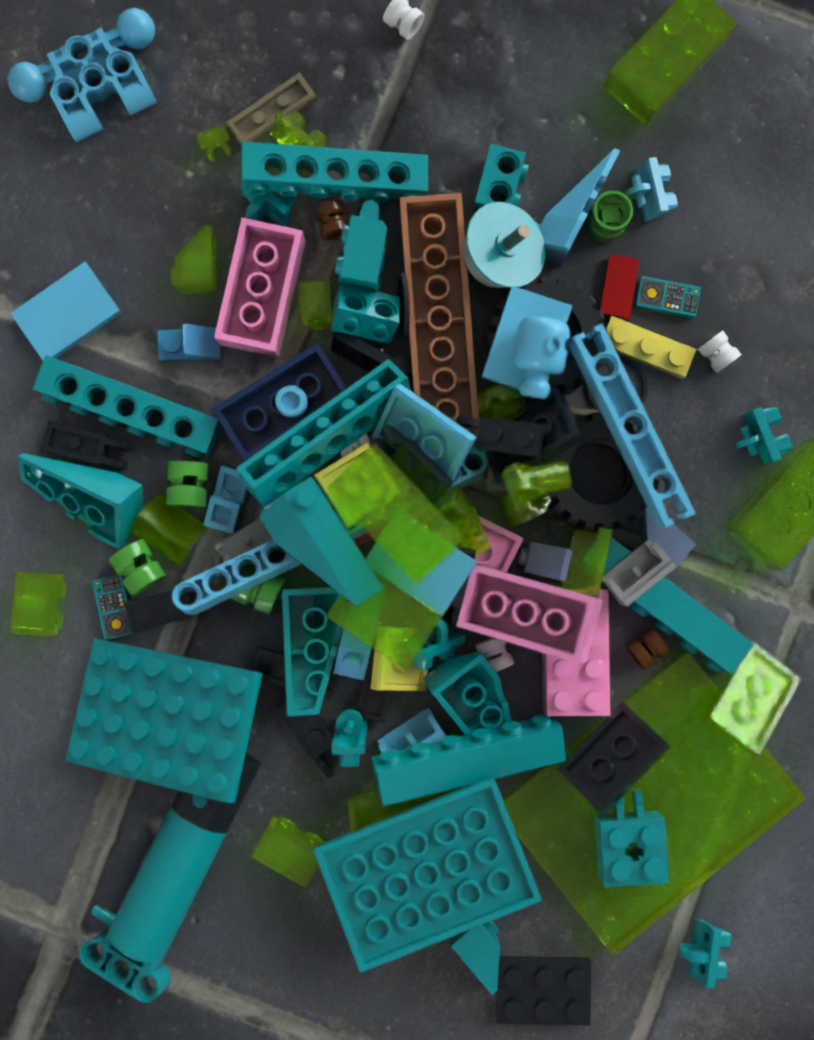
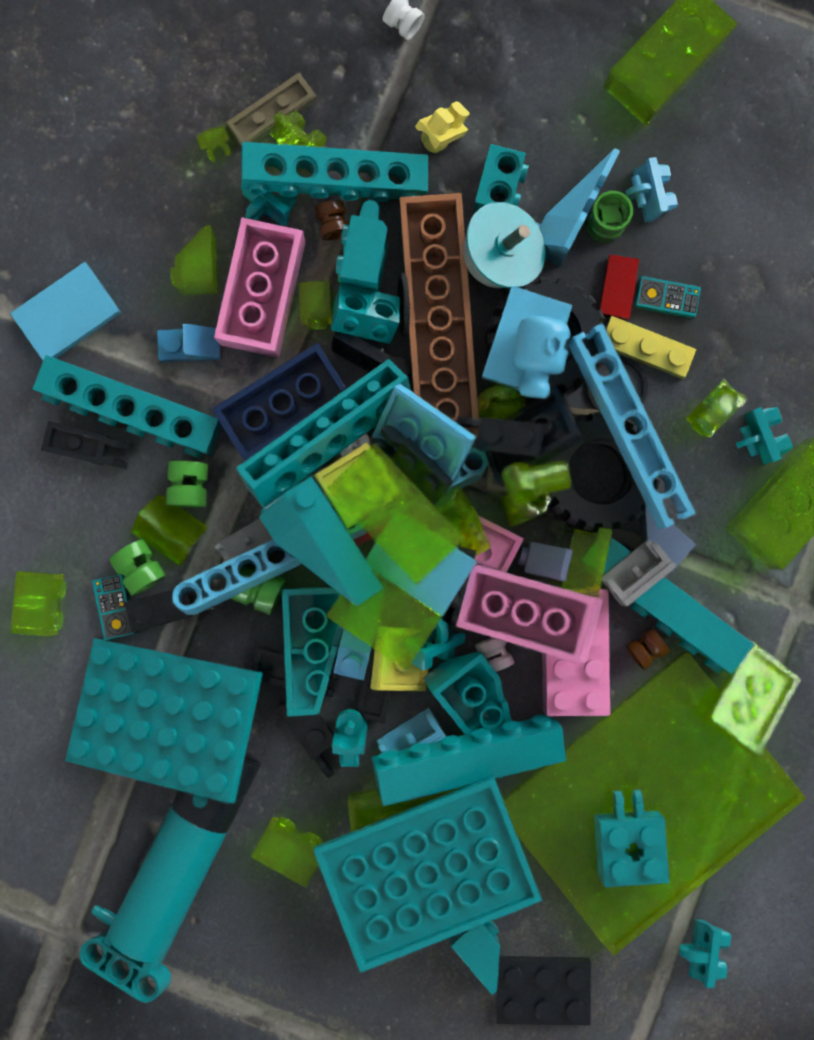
(75, 75): medium azure connector -> none
(95, 496): teal wedge -> none
(227, 500): medium azure slope -> none
(291, 401): medium azure tile -> none
(443, 127): none -> light yellow hips
(613, 758): black plate -> none
(720, 359): white wheel -> none
(724, 403): none -> clear neon green hips

